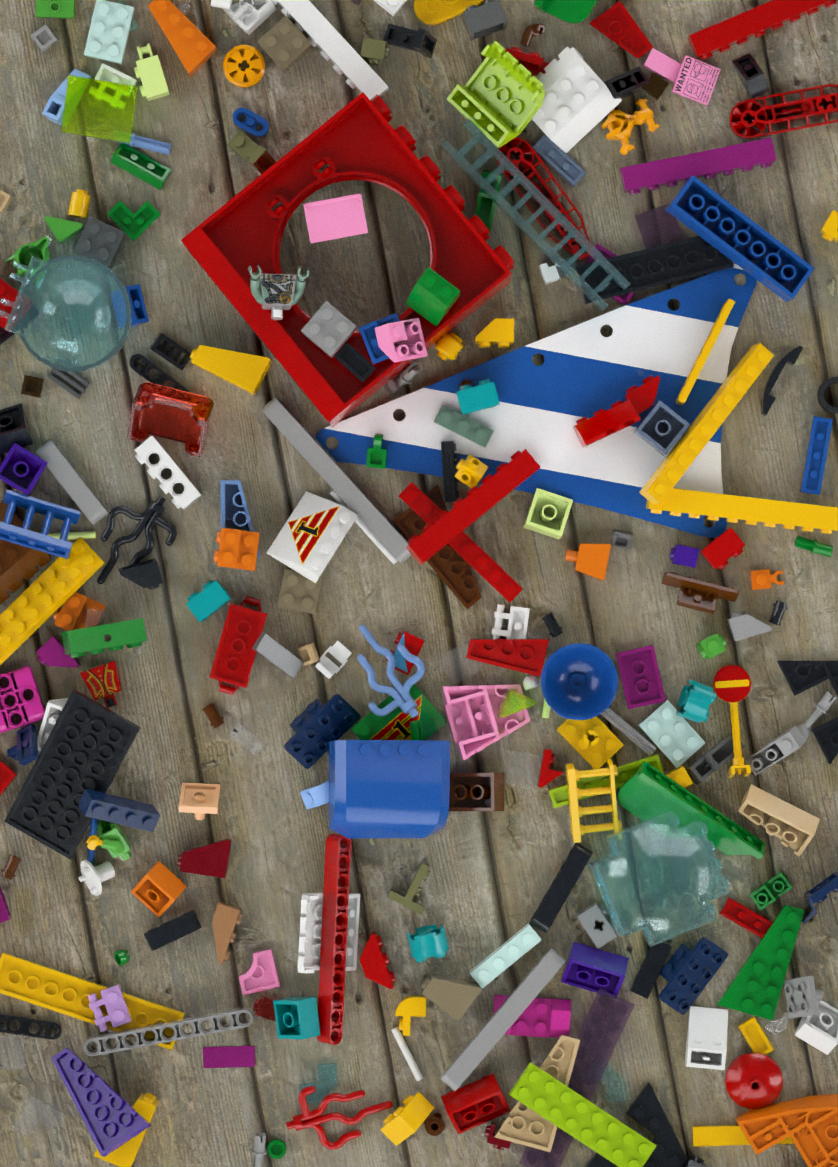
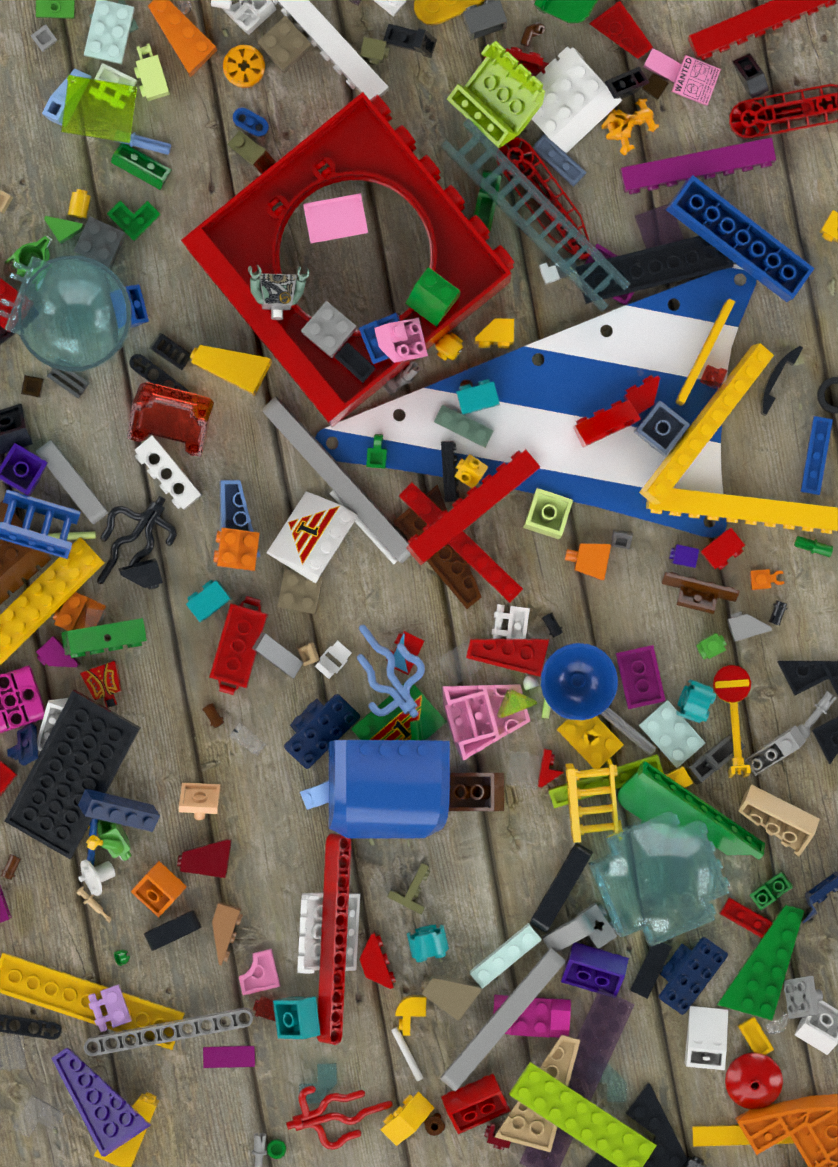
(92, 902): none -> tan piece
(568, 933): none -> light grey beam
(713, 377): none -> clear red bracket

